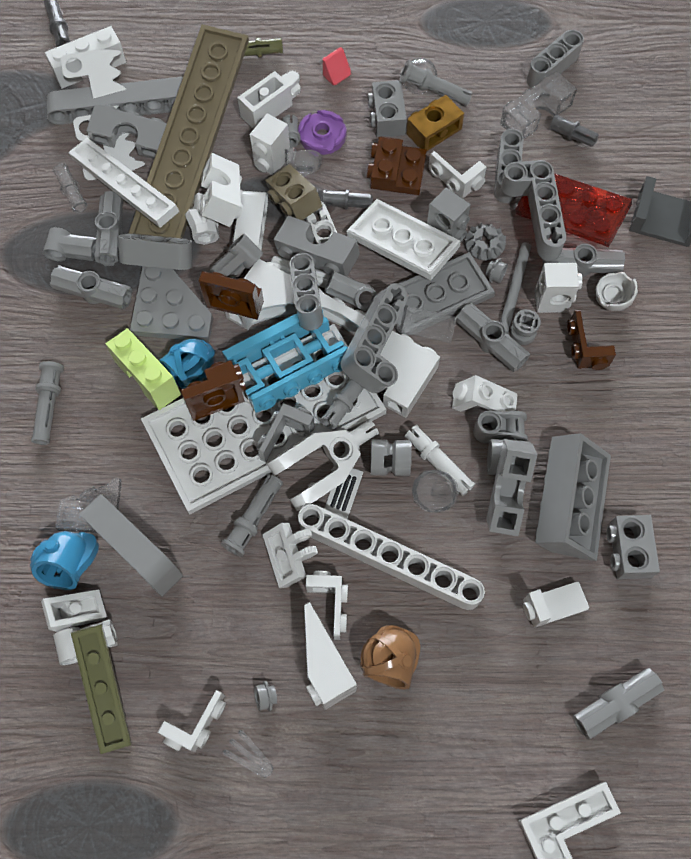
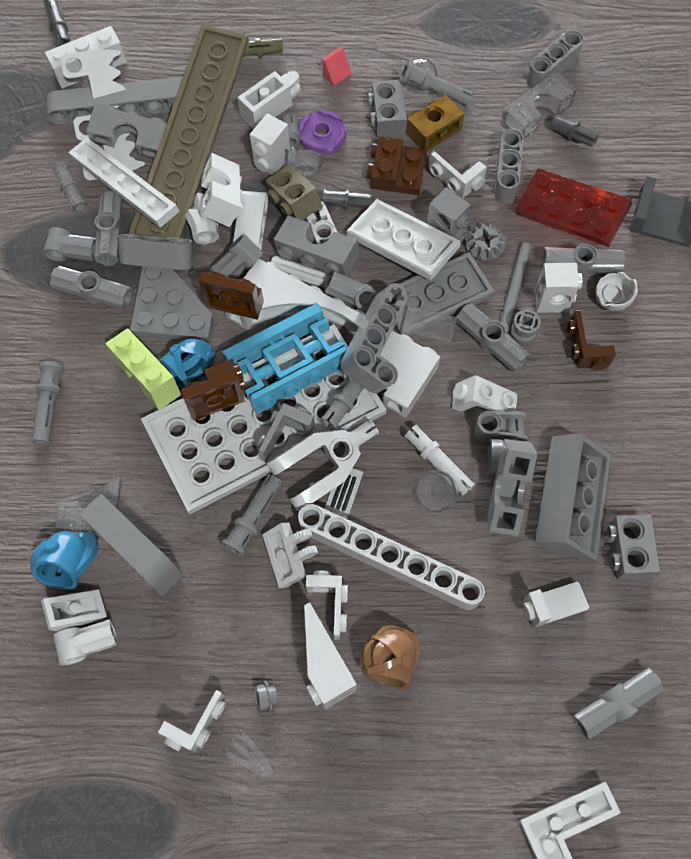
(101, 689): olive tile -> none
(306, 291): light grey beam -> none
(400, 454): light grey wheel -> none
(496, 271): light grey plate -> none
(538, 182): light grey beam -> none

